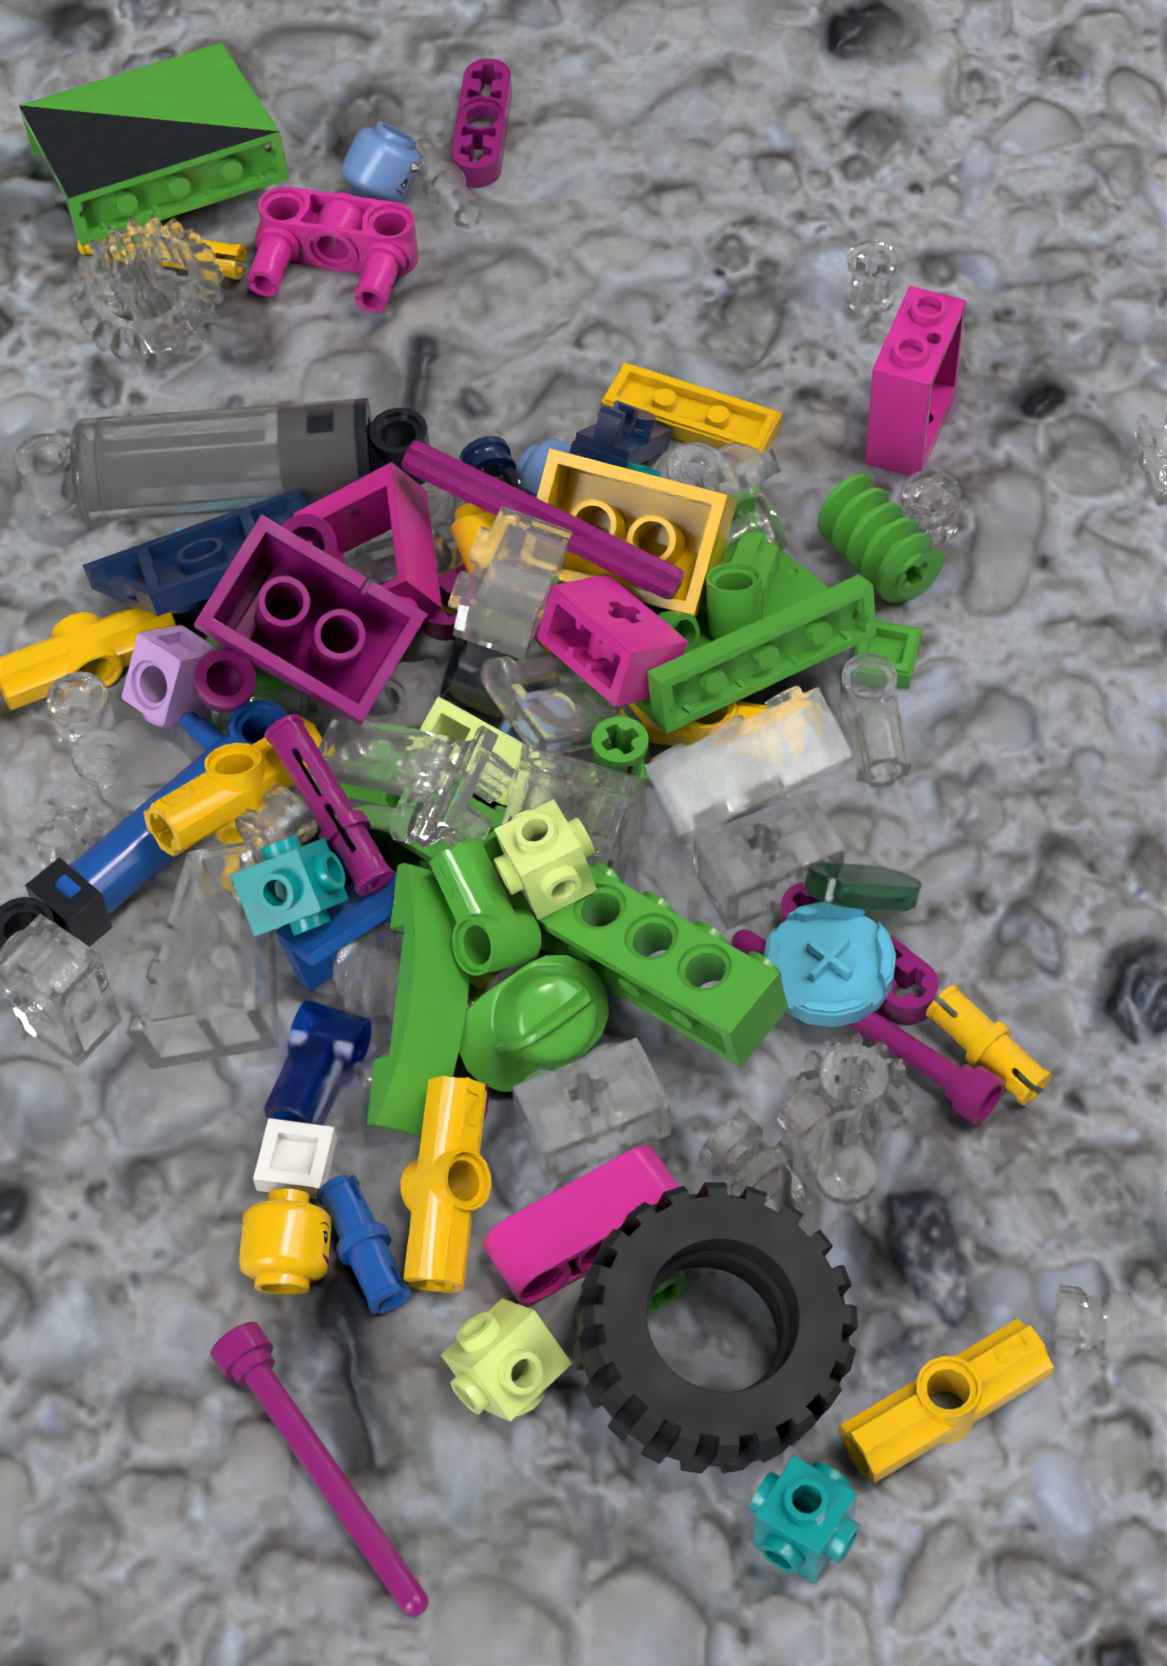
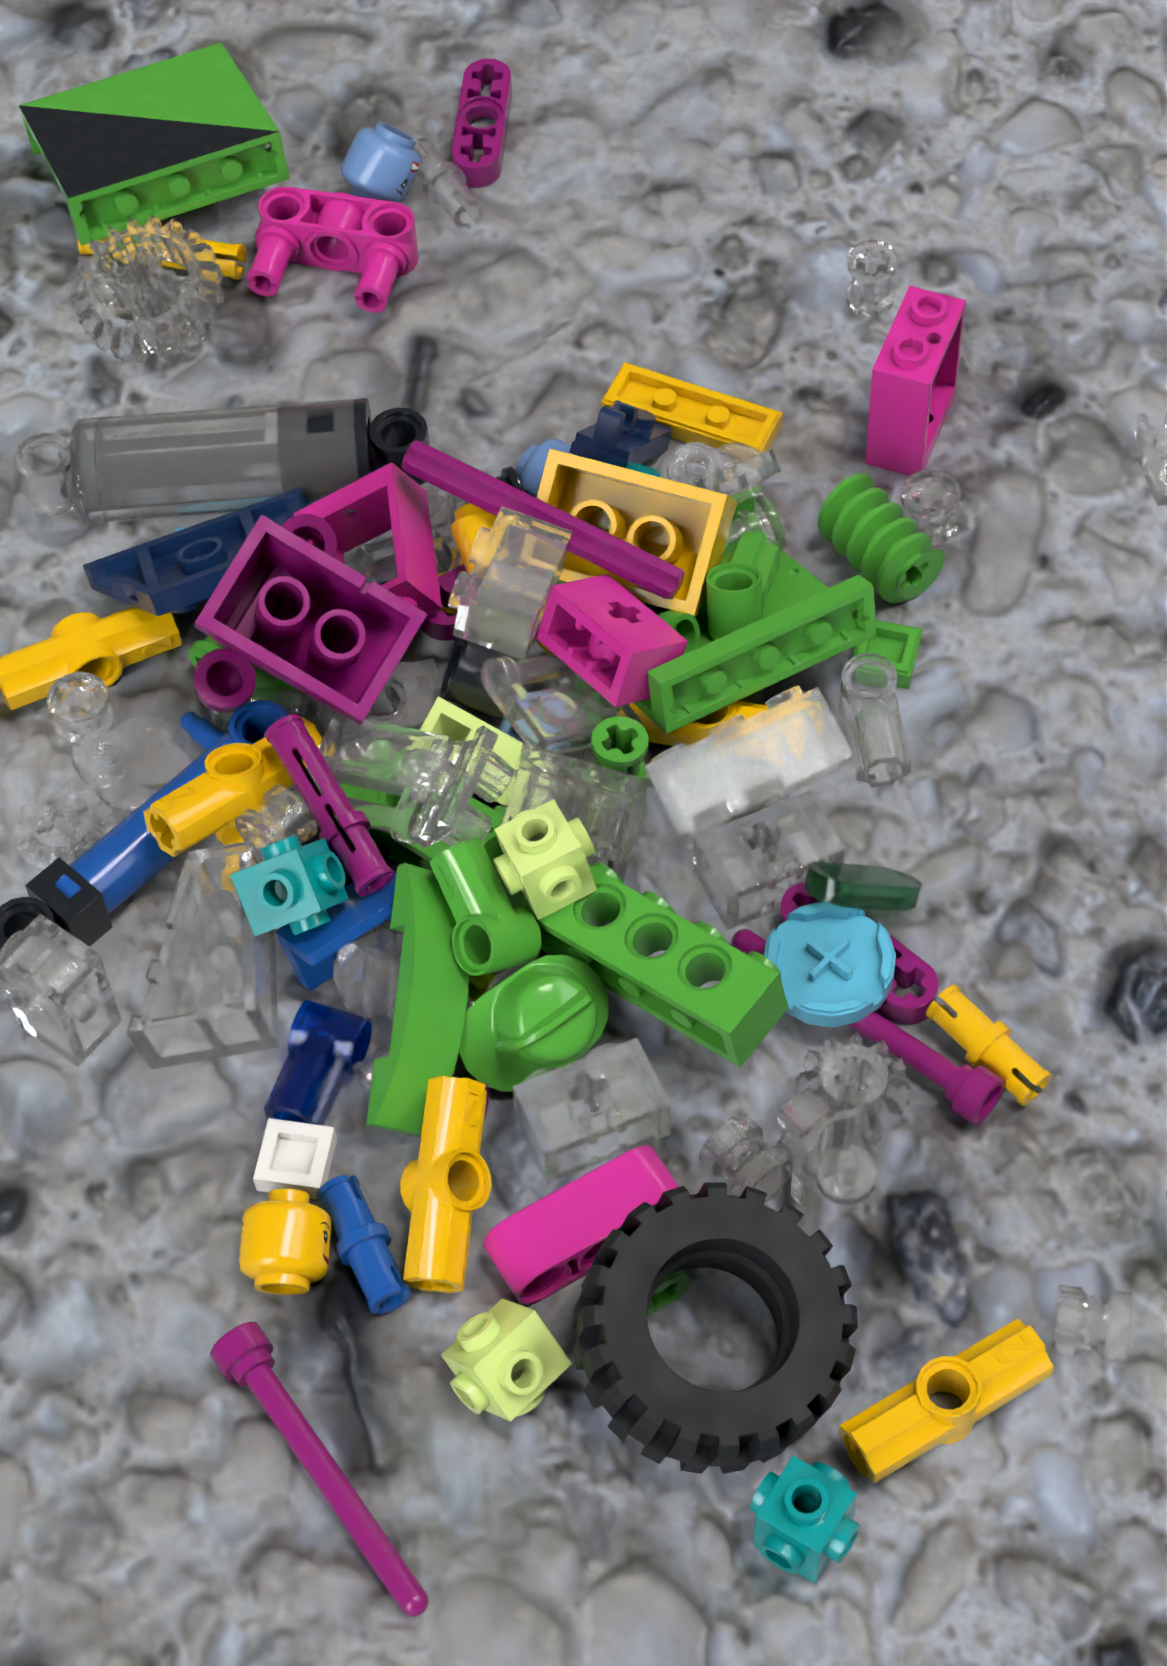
(162, 675): lavender brick -> none
(488, 455): dark blue bush -> none

